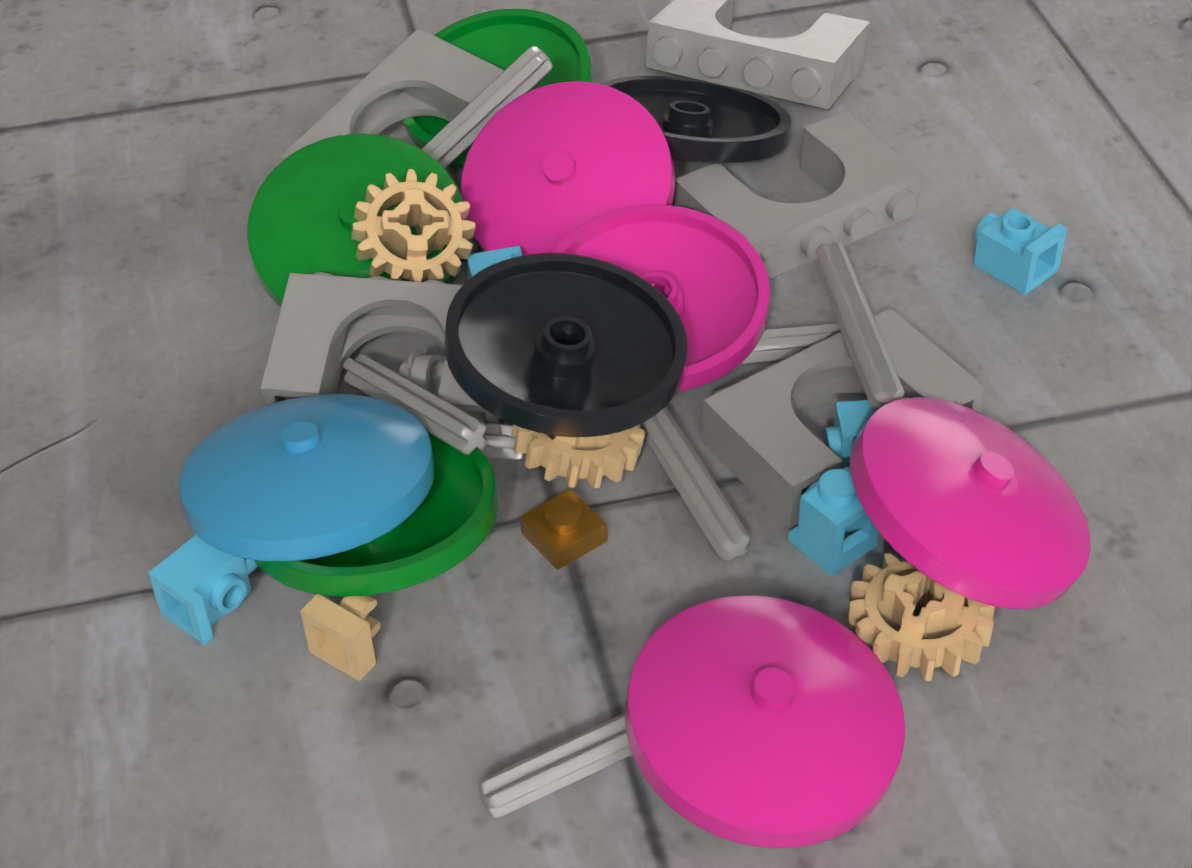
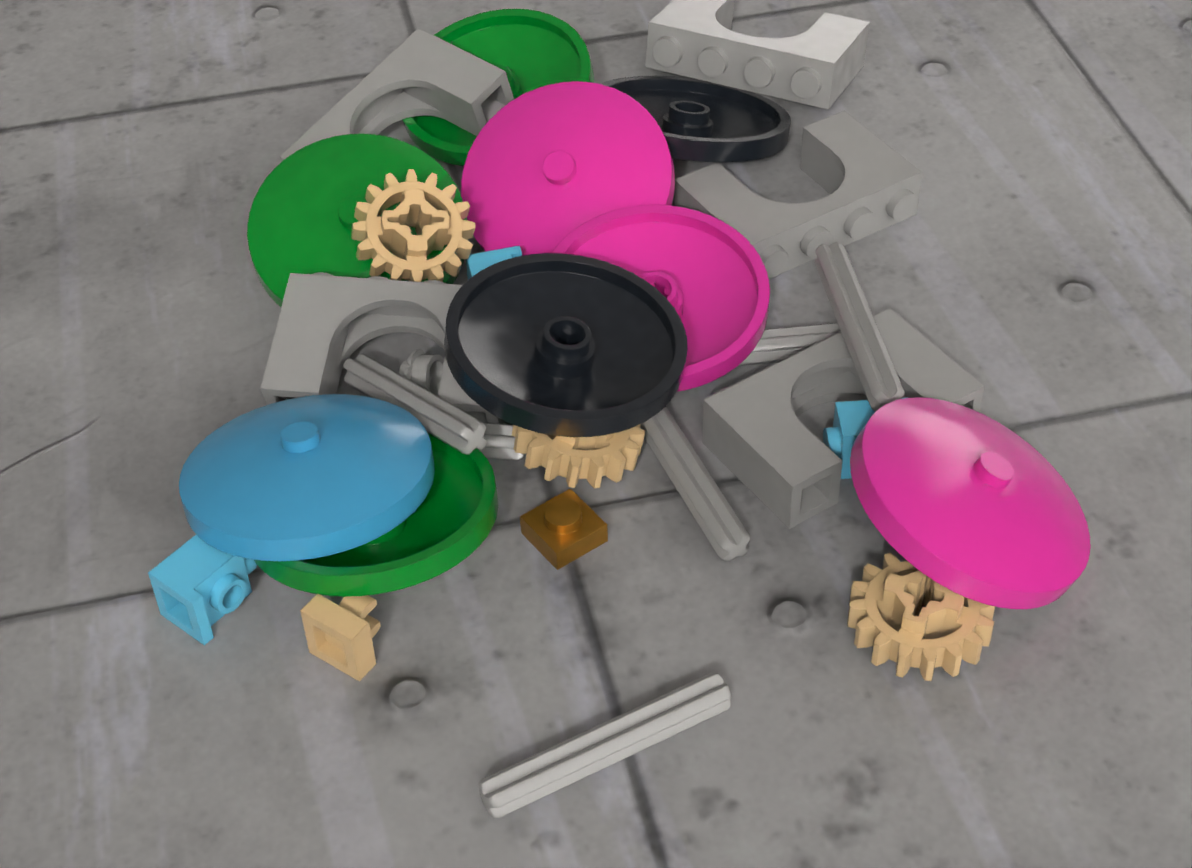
(510, 84): light grey axle -> none
(764, 721): dark pink dish -> none
(827, 514): medium azure brick -> none
(1018, 249): medium azure brick -> none

